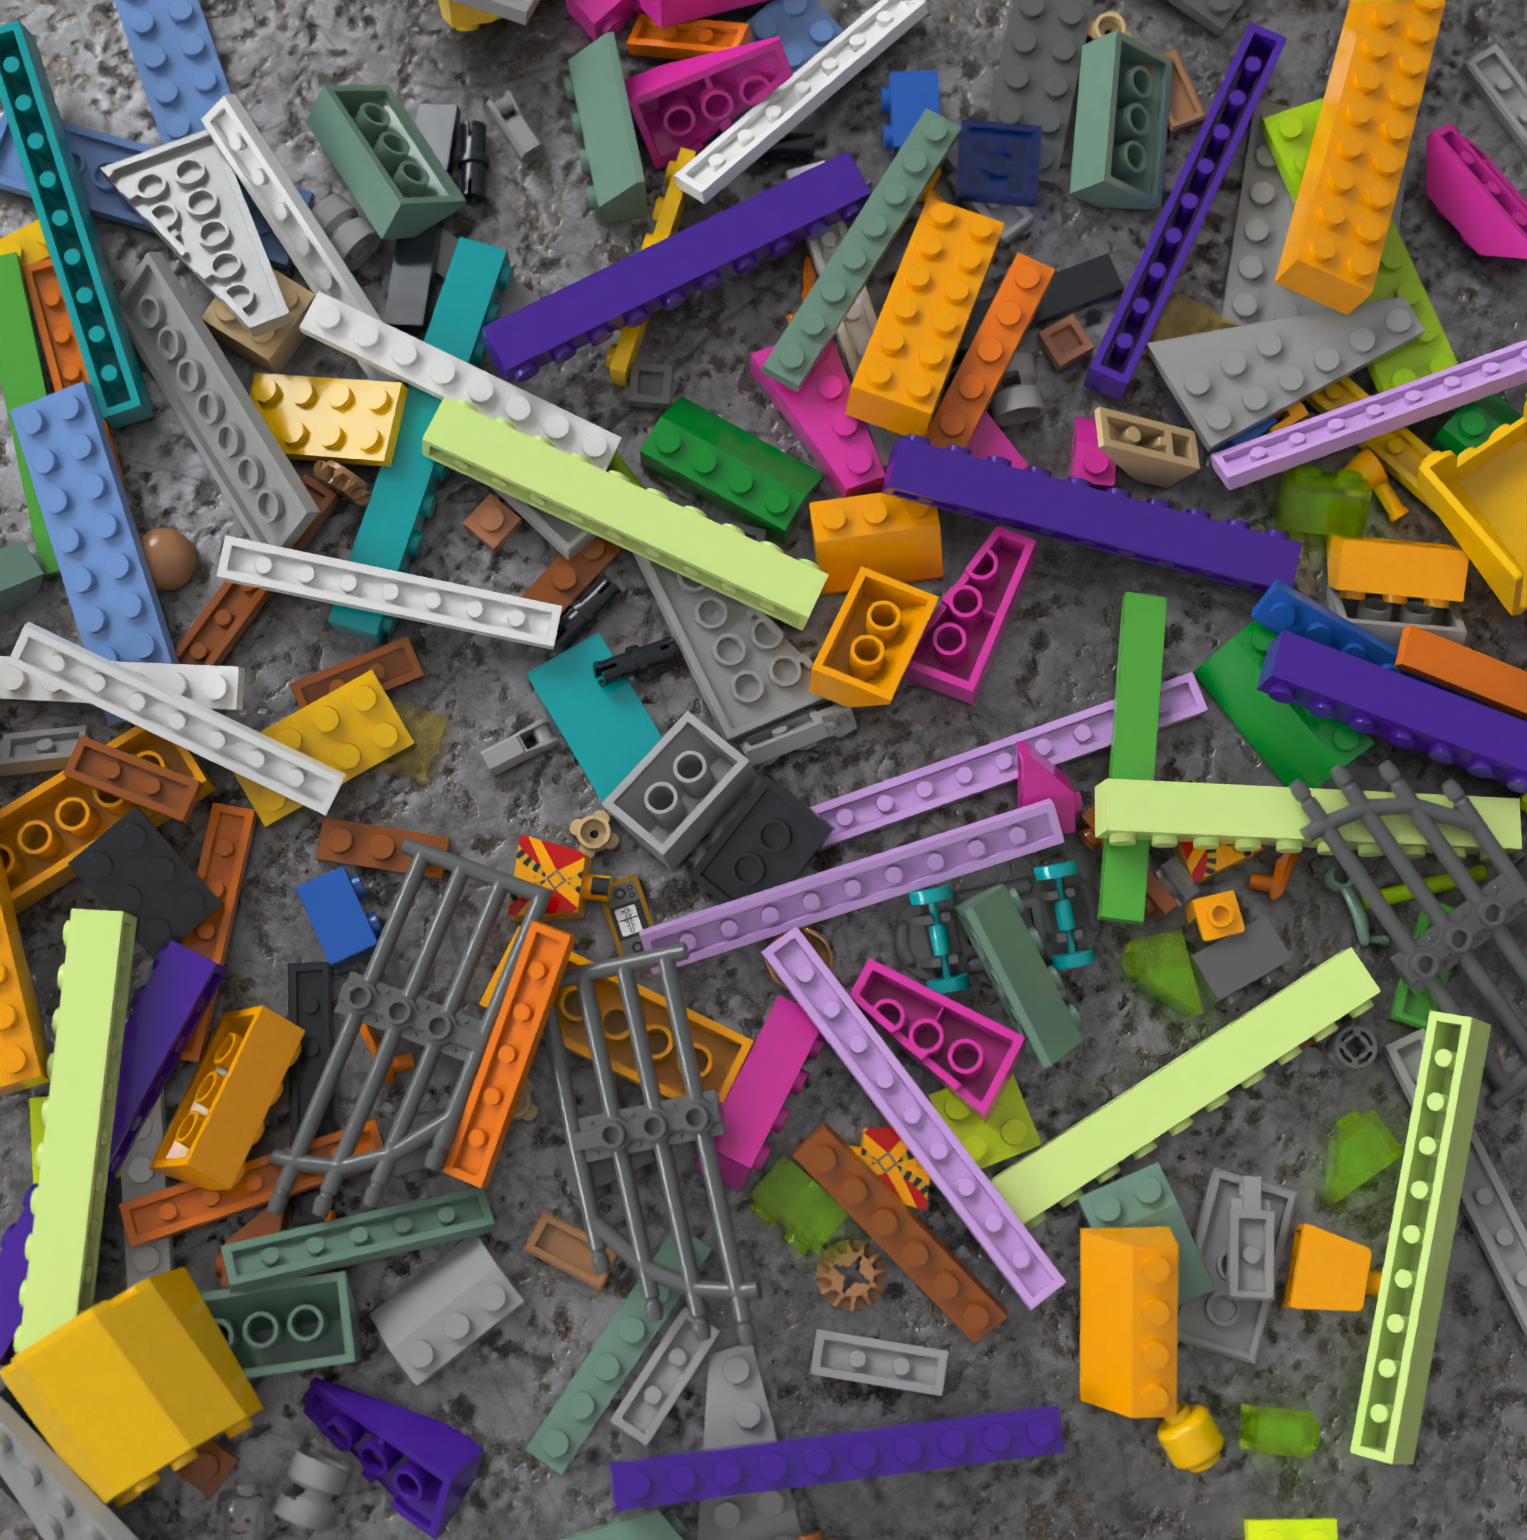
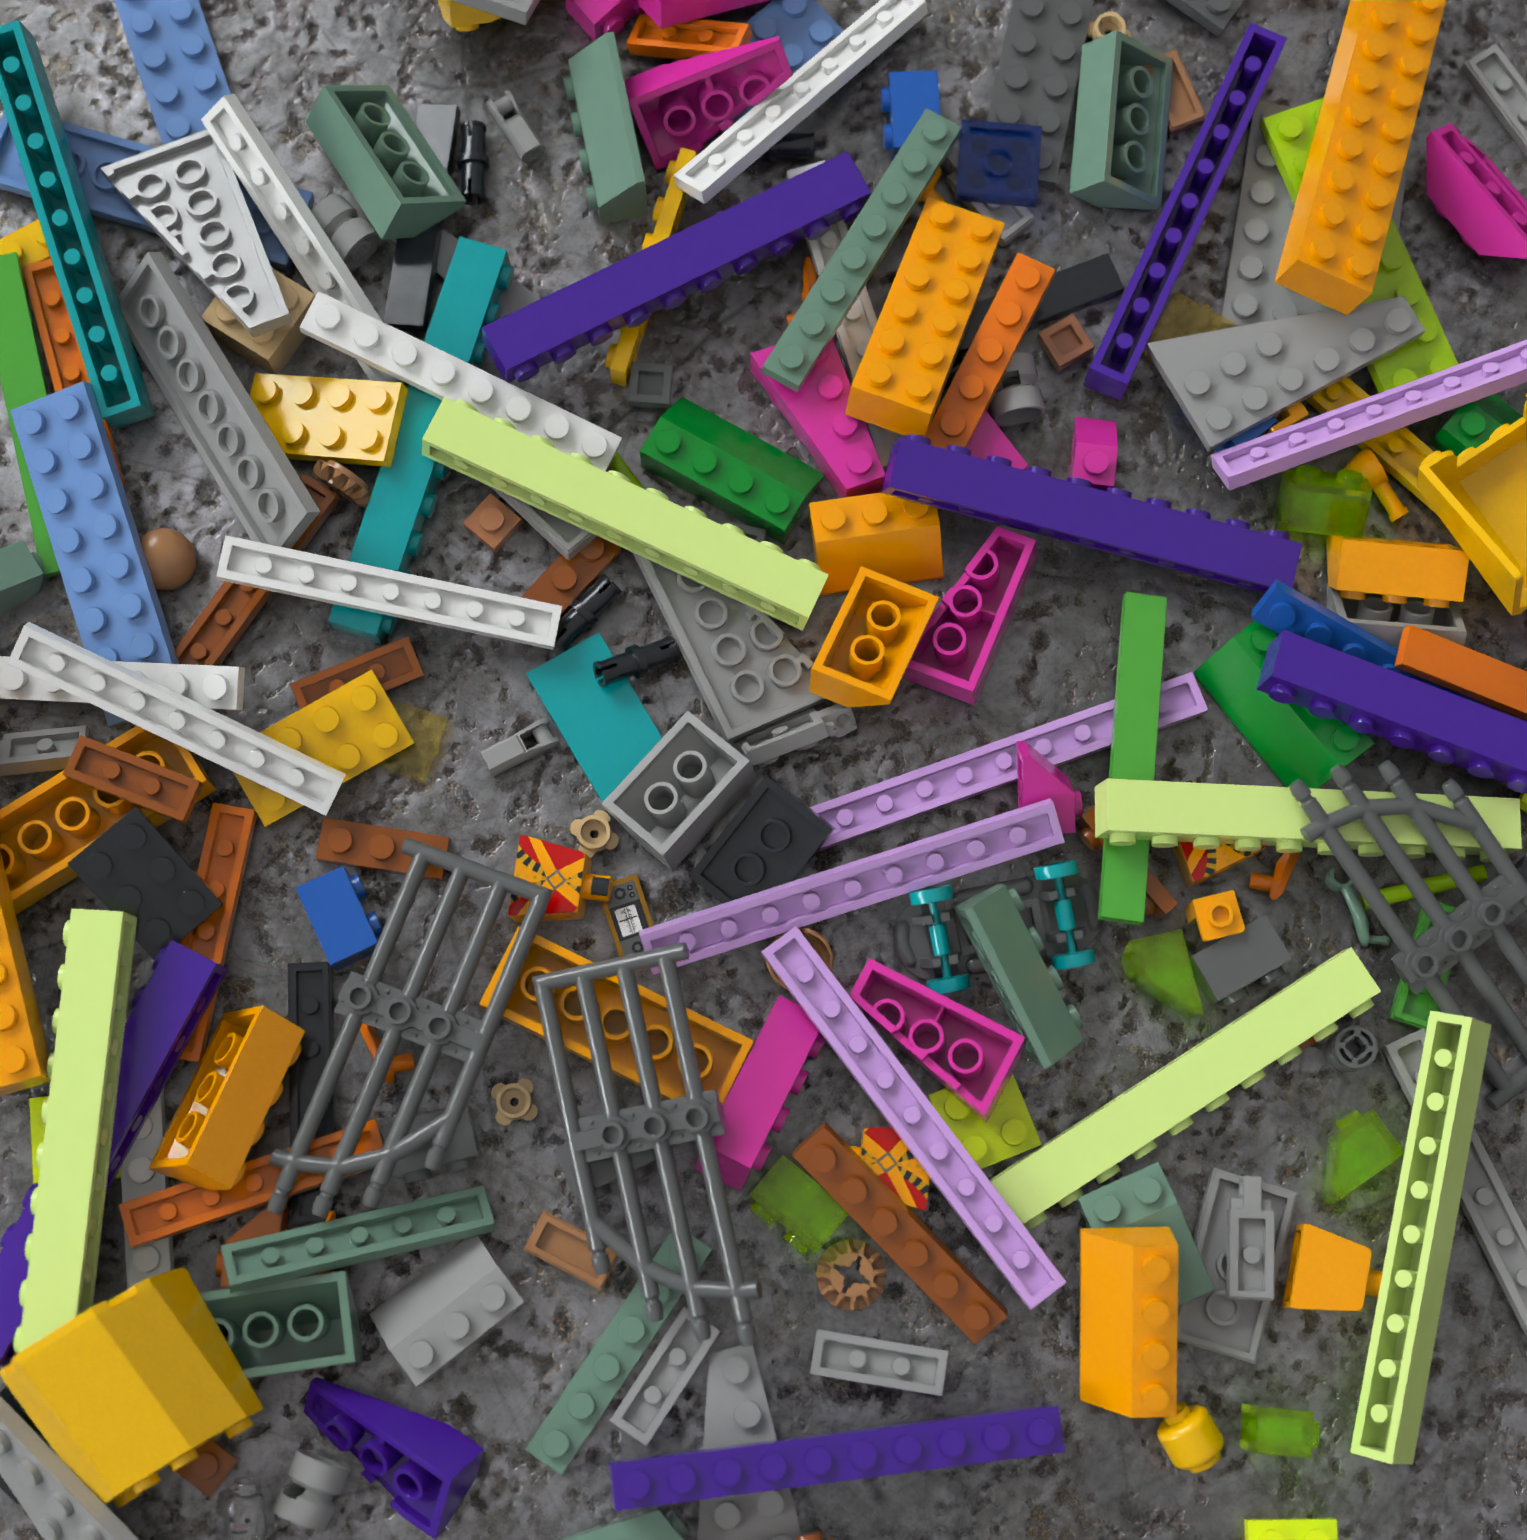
(509, 1054): orange plate -> none
(1147, 448): tan slope -> none
(1177, 881): clear plate -> none

